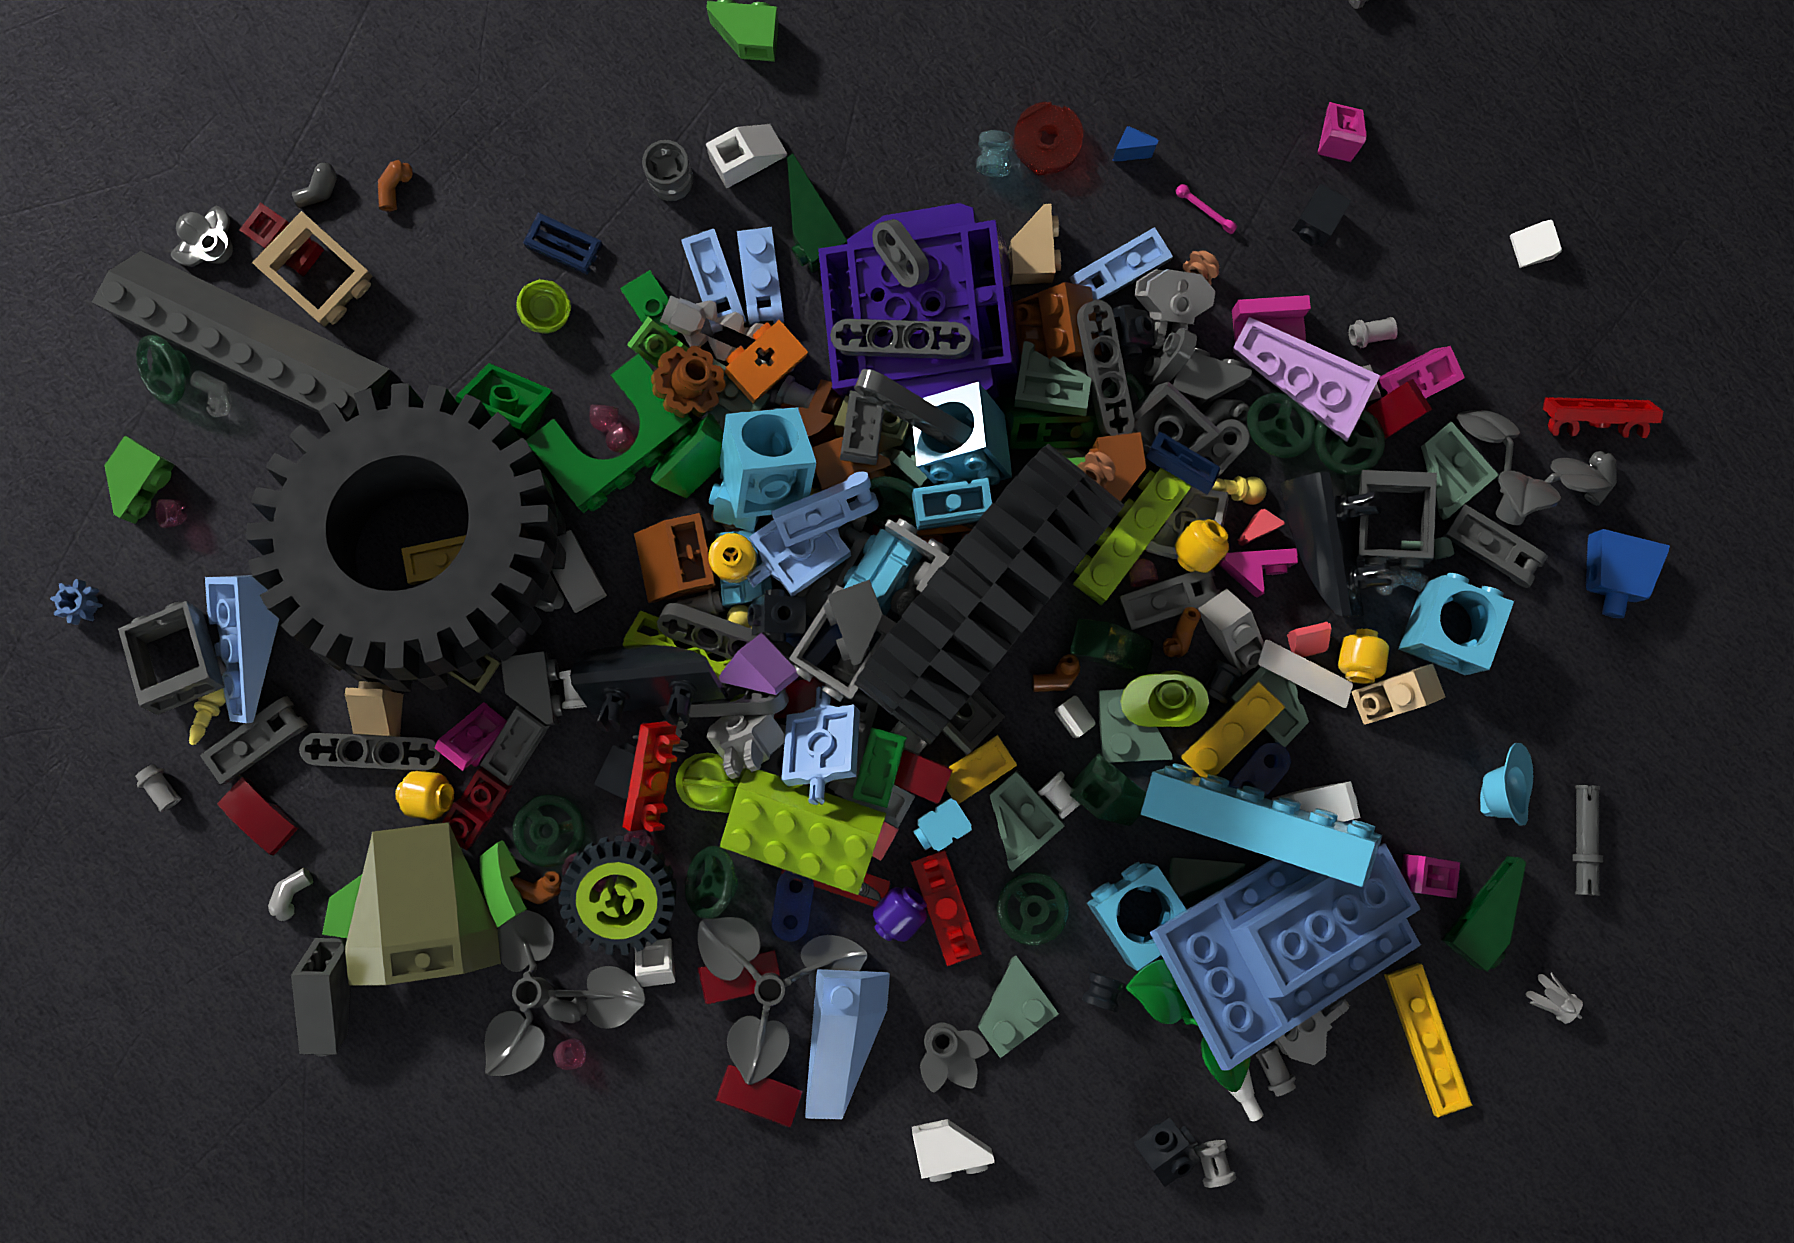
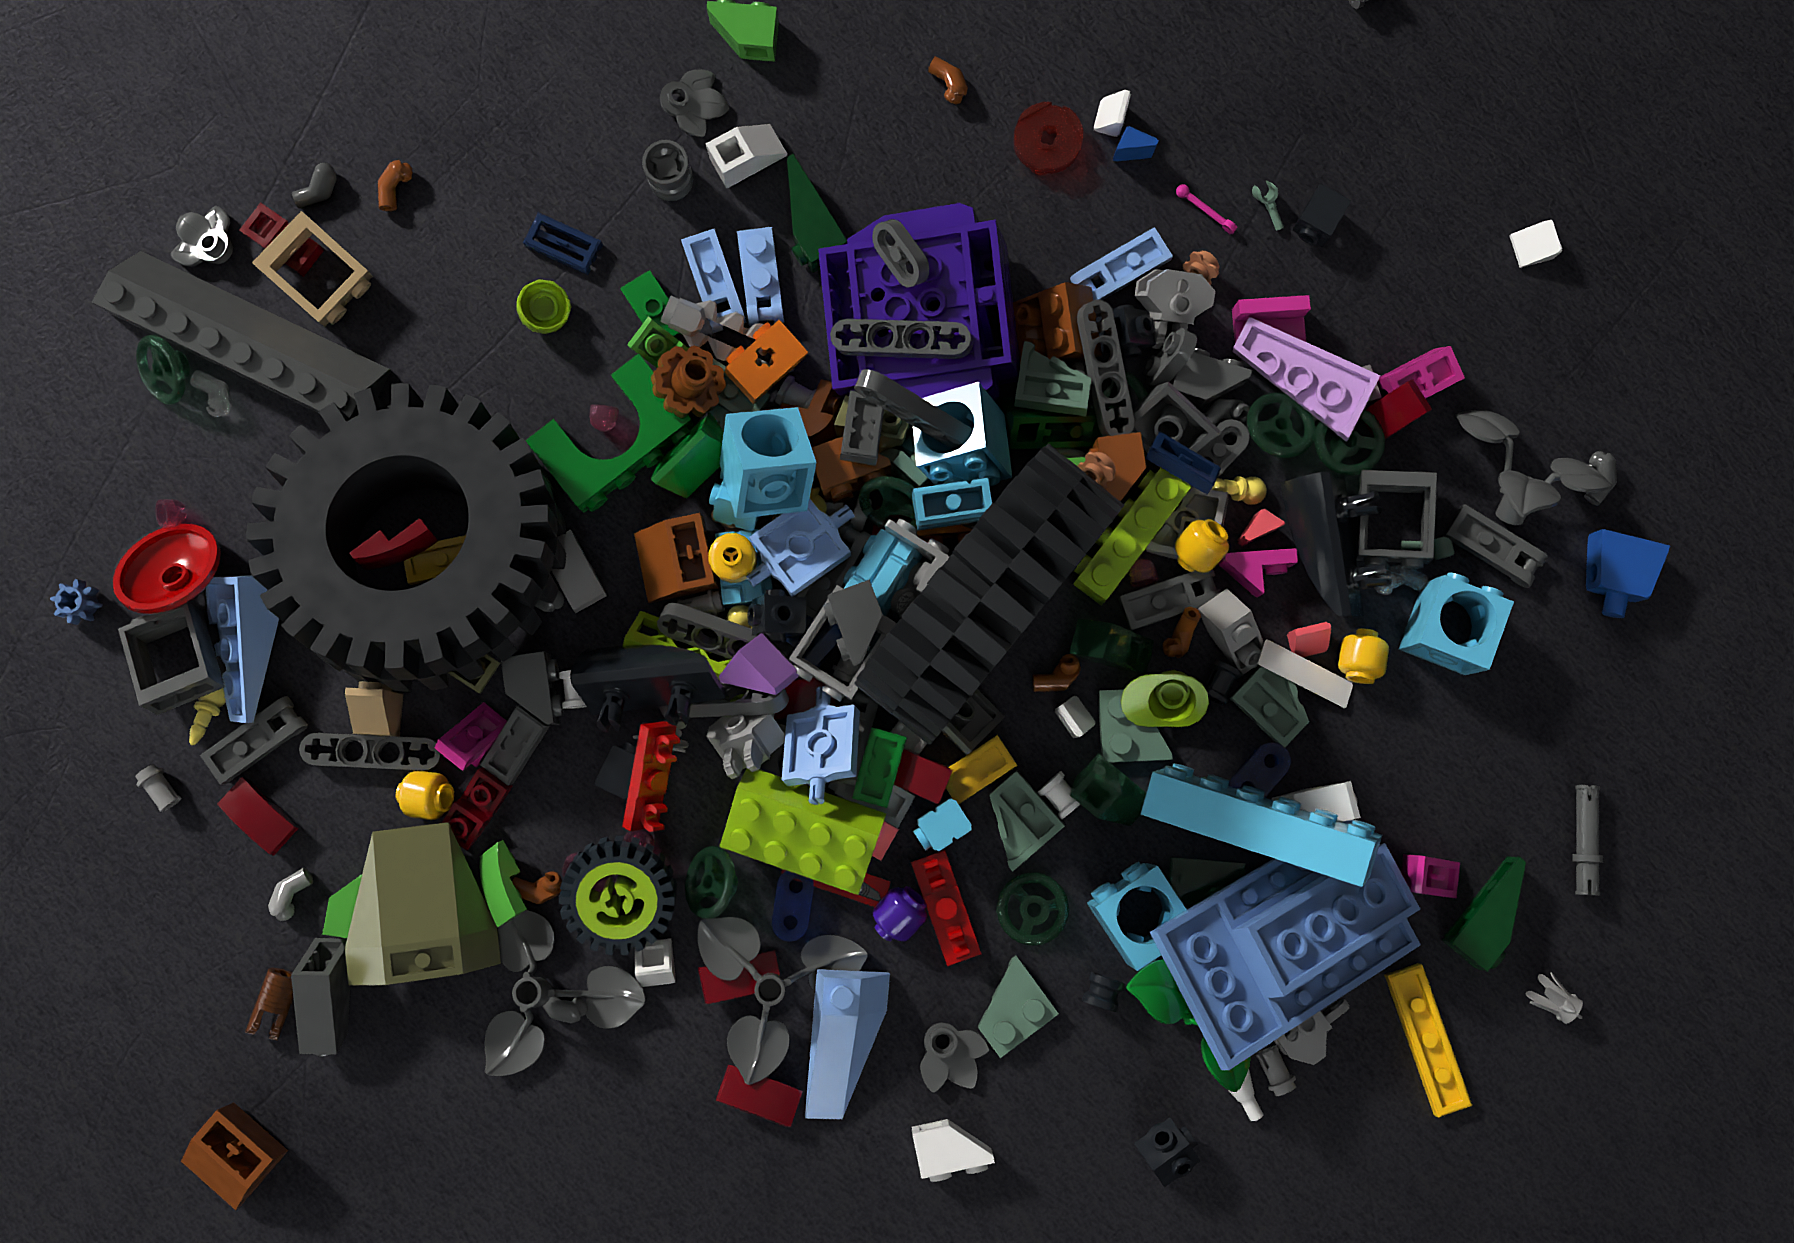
(134, 478): bright green slope -> none
(166, 569): none -> red dish
(232, 1154): none -> dark orange slope
(274, 997): none -> reddish brown hinge
(382, 552): none -> dark red slope
(511, 395): green slope -> none
(530, 810): clear green piece -> none
(578, 1051): clear pink hinge -> none
(620, 438): clear pink hinge -> none
(699, 101): none -> dark grey plate
(705, 784): lime piece -> none
(825, 509): light blue plate -> none
(953, 78): none -> dark orange arm
(994, 153): clear light blue wheel -> none
(1032, 250): tan slope -> none
(1112, 113): none -> white slope
(1213, 1176): light grey bush -> none
(1233, 731): yellow plate -> none
(1269, 201): none -> sand green hand
(1342, 132): dark pink slope -> none
(1373, 331): light grey pin -> none
(1398, 694): tan slope -> none
(1458, 468): sand green wing -> none
(1509, 788): medium azure piece -> none
(1601, 414): red plate -> none

